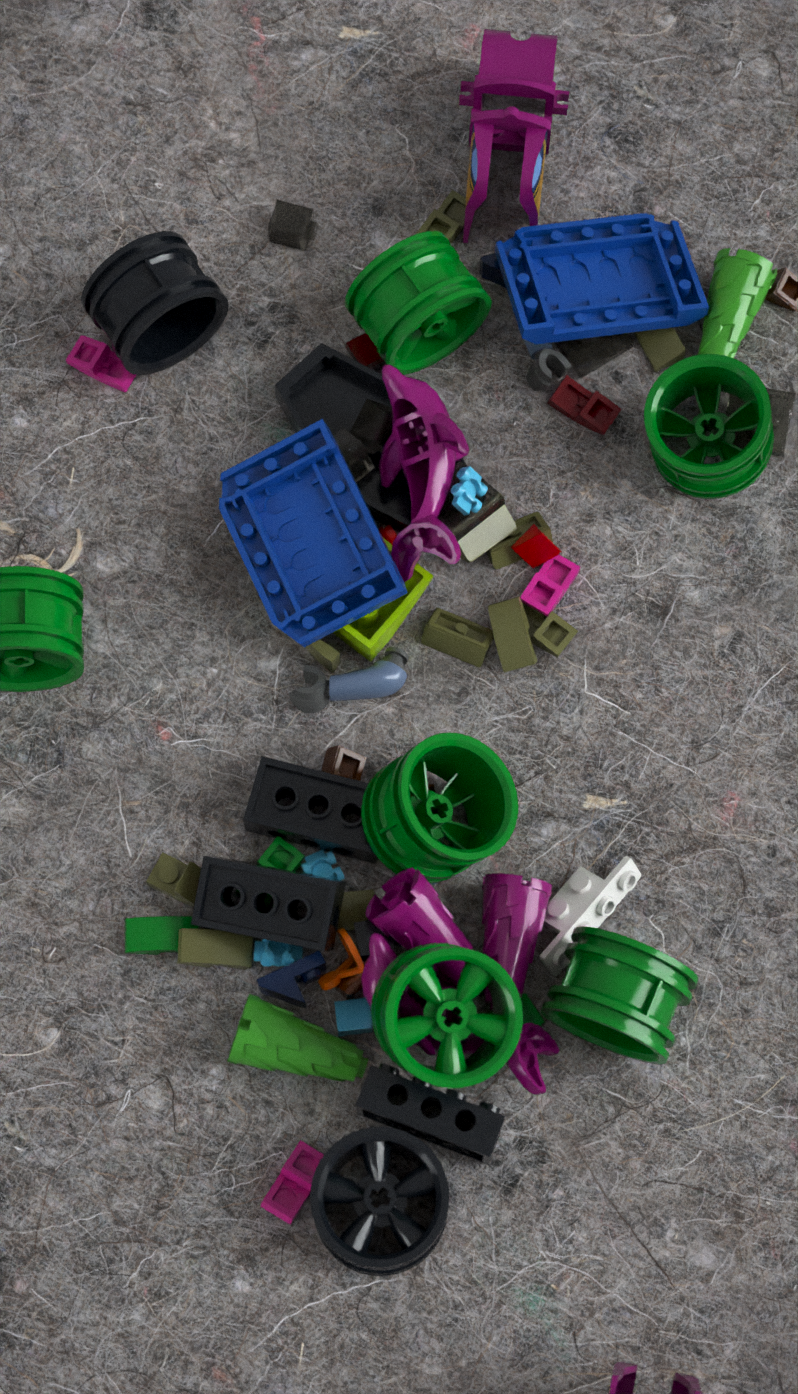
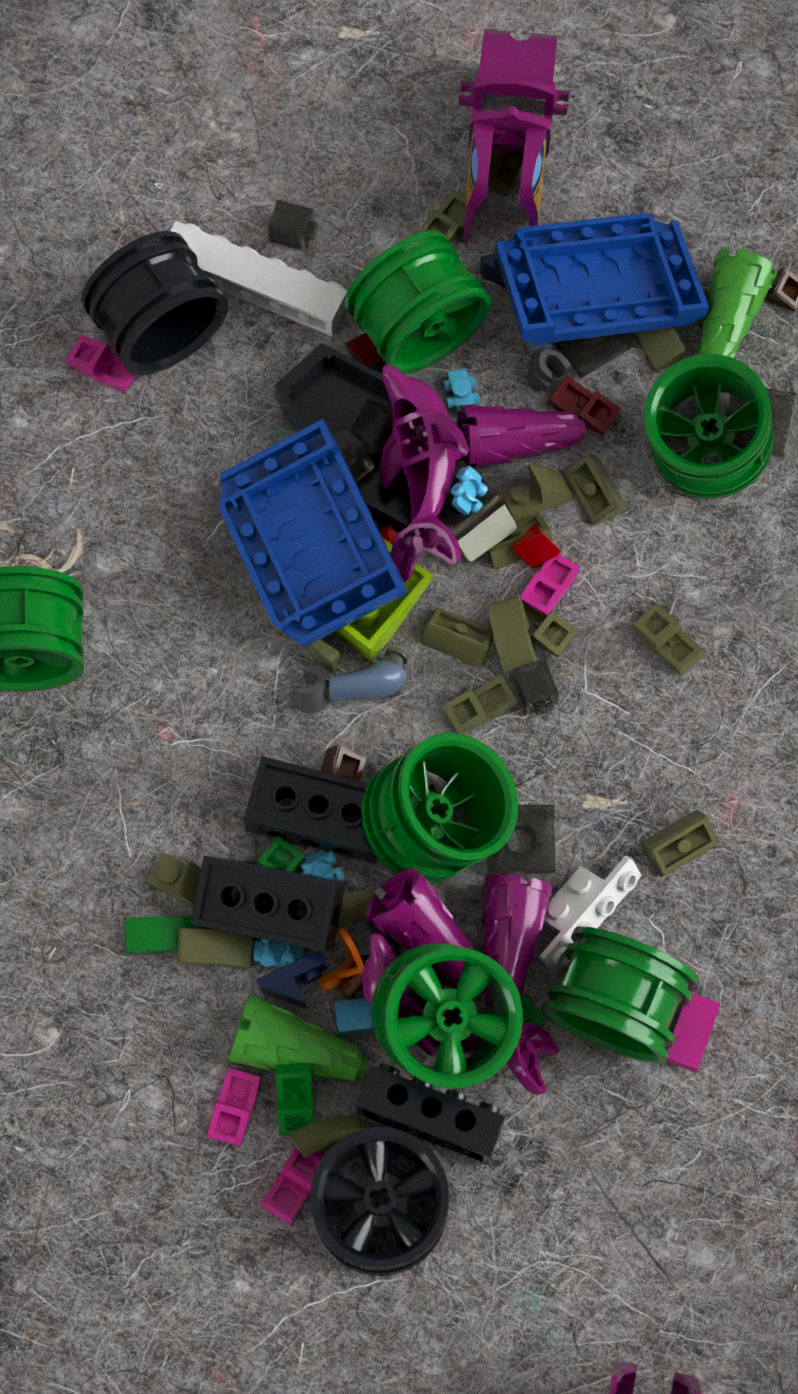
(234, 1106): none -> dark pink slope
(266, 280): none -> white brick
(294, 1096): none -> green slope
(324, 1132): none -> olive slope
(460, 386): none -> medium azure piece
(482, 705): none -> olive slope
(504, 171): none -> olive slope
(507, 434): none -> magenta cone
(535, 687): none -> clear smoke brick
(538, 494): none -> olive slope
(539, 824): none -> clear smoke piece
(594, 489): none -> olive slope
(667, 640): none -> olive slope
(680, 842): none -> olive slope
(693, 1032): none -> dark pink slope

